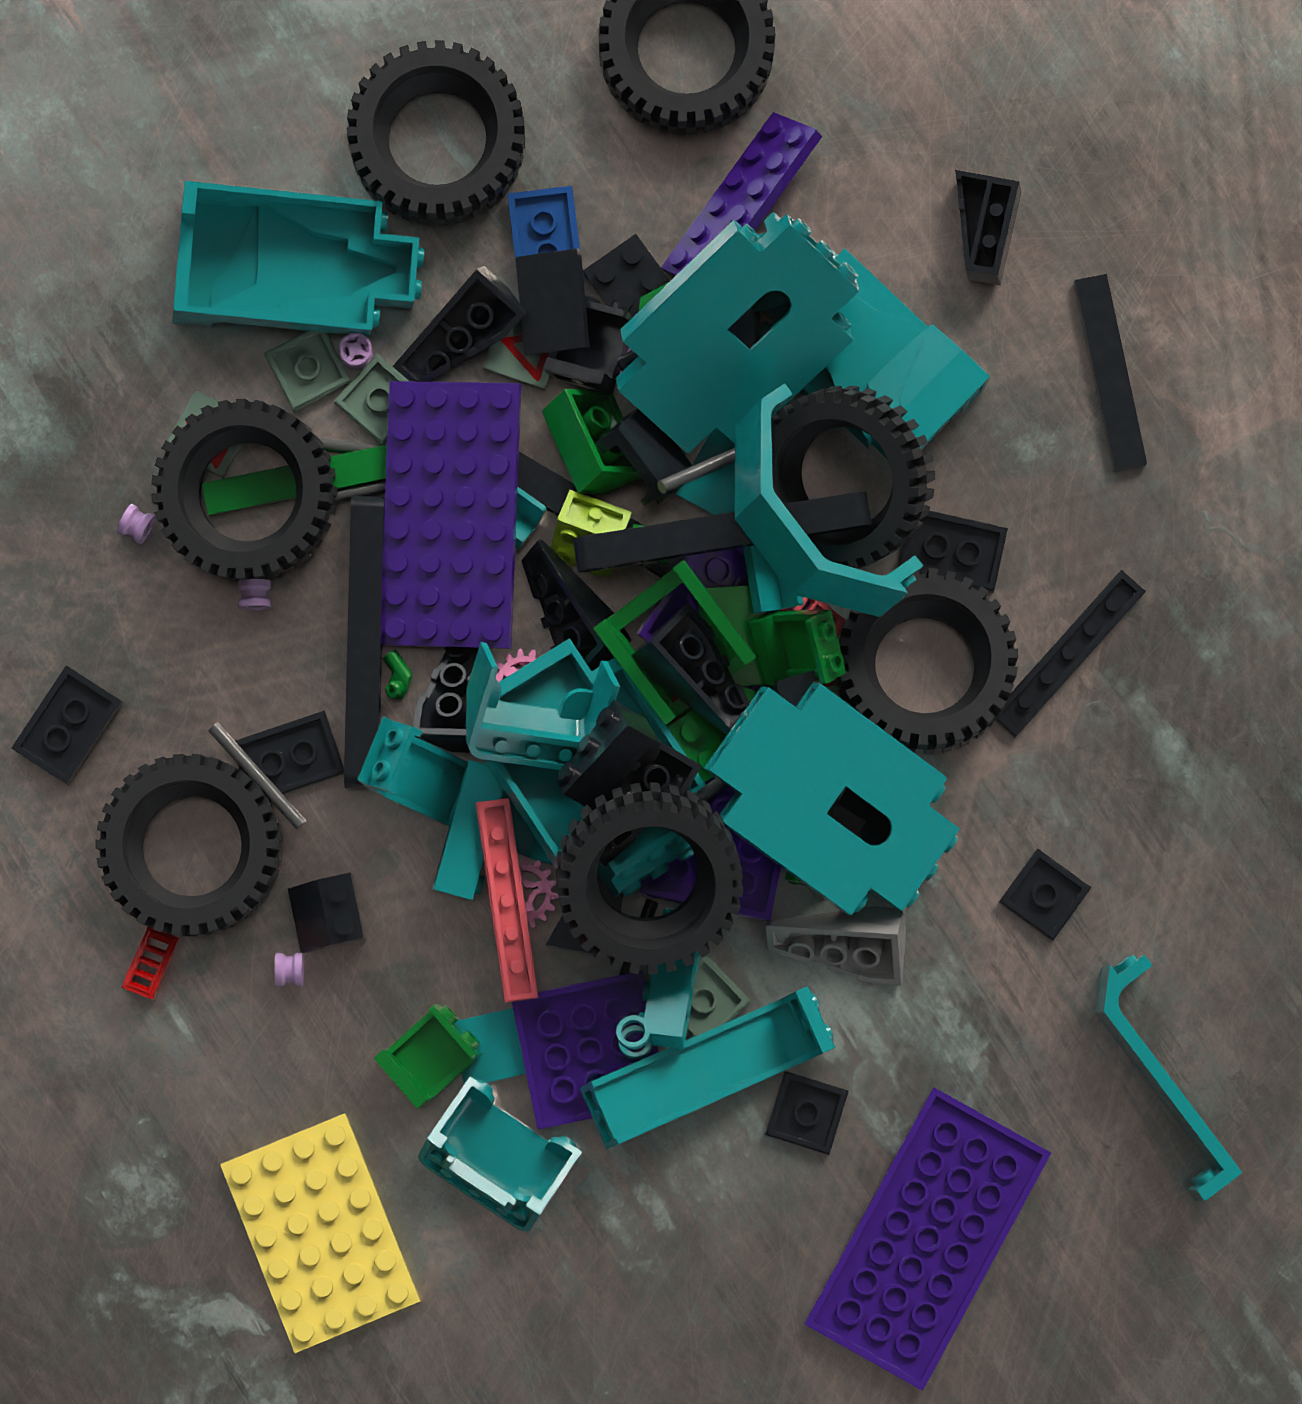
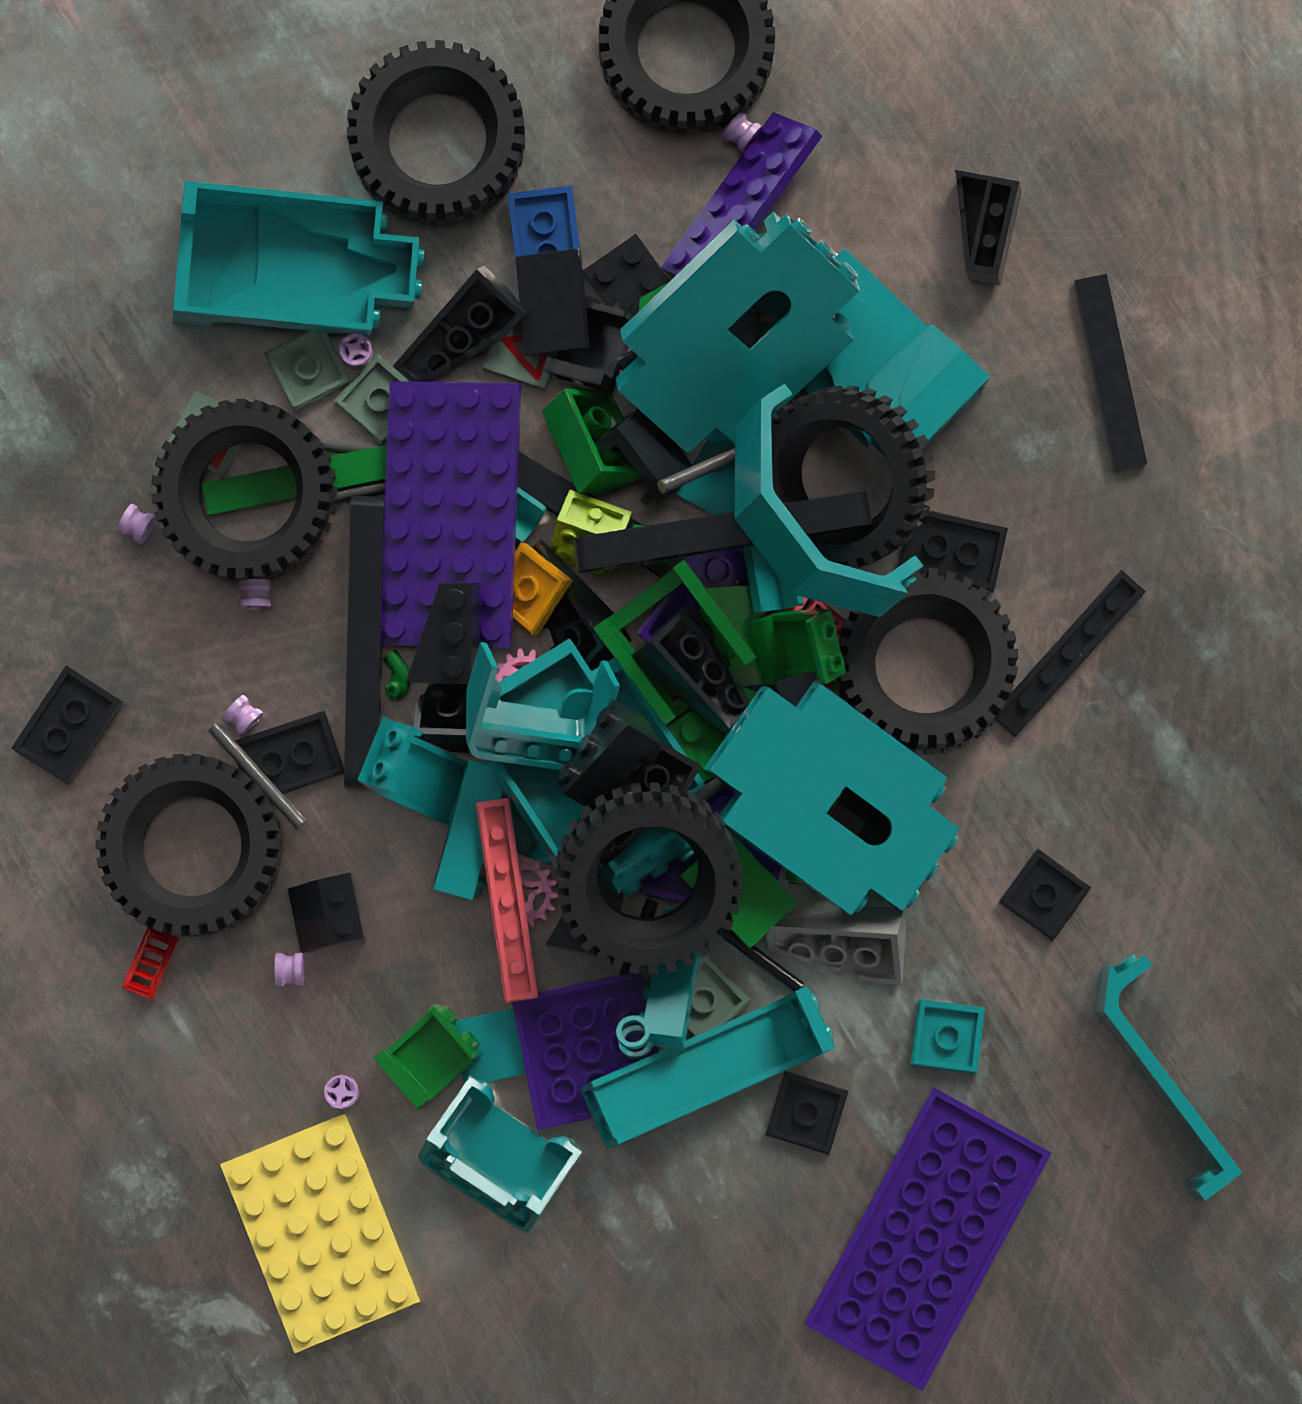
(242, 716): none -> lavender wheel
(337, 1090): none -> lavender wheel
(449, 636): none -> black wedge
(536, 588): none -> light orange tile
(741, 131): none -> lavender wheel
(762, 901): none -> green tile
(764, 961): none -> black bar
(947, 1036): none -> teal tile

